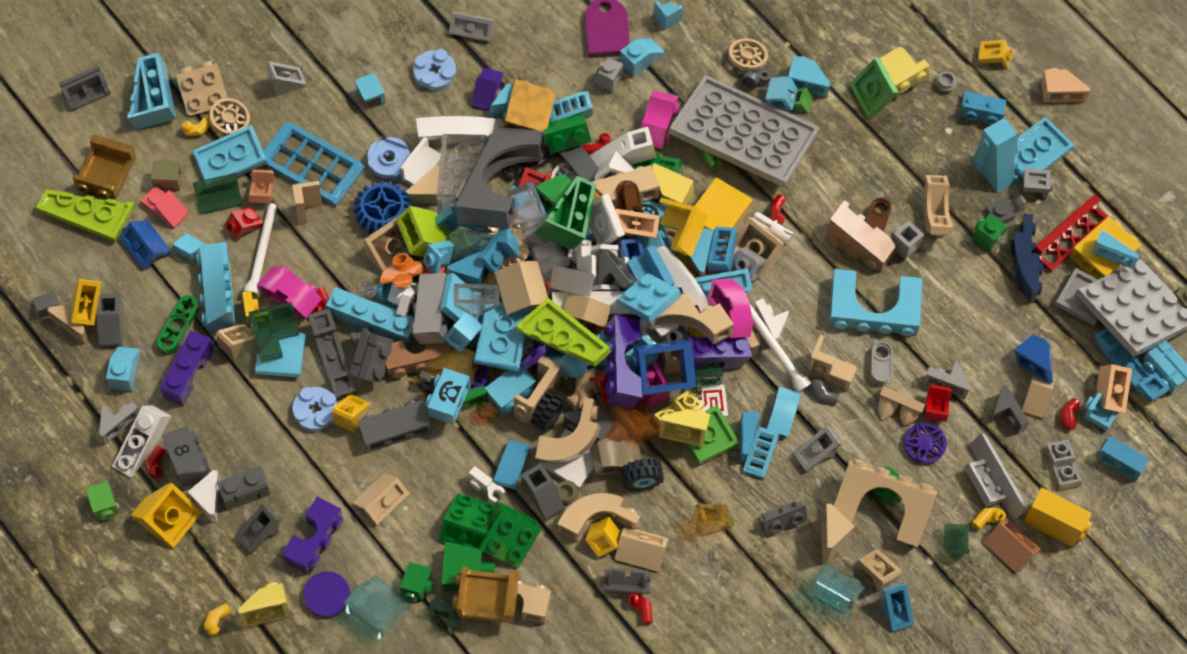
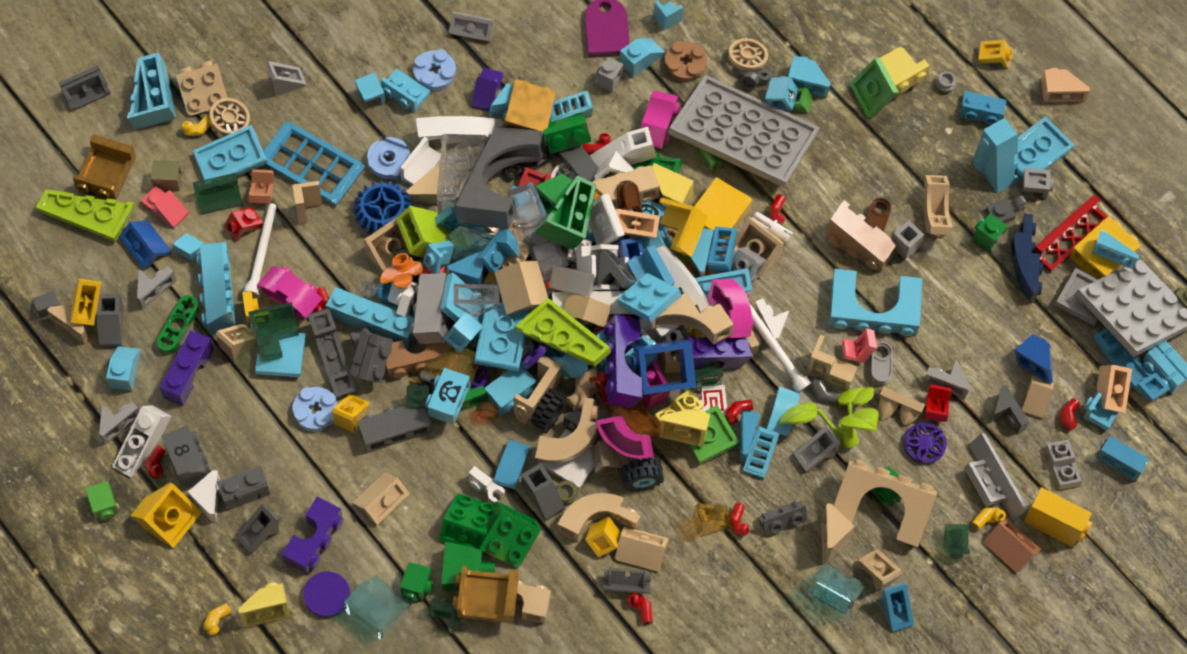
(150, 289): none -> light grey slope
(405, 90): none -> medium azure bracket
(417, 396): none -> clear green bracket
(623, 439): none -> dark pink brick
(685, 50): none -> medium nougat plate
(735, 409): none -> red arm
(736, 522): none -> red arm
(860, 348): none -> coral bracket
(861, 419): none -> lime plant

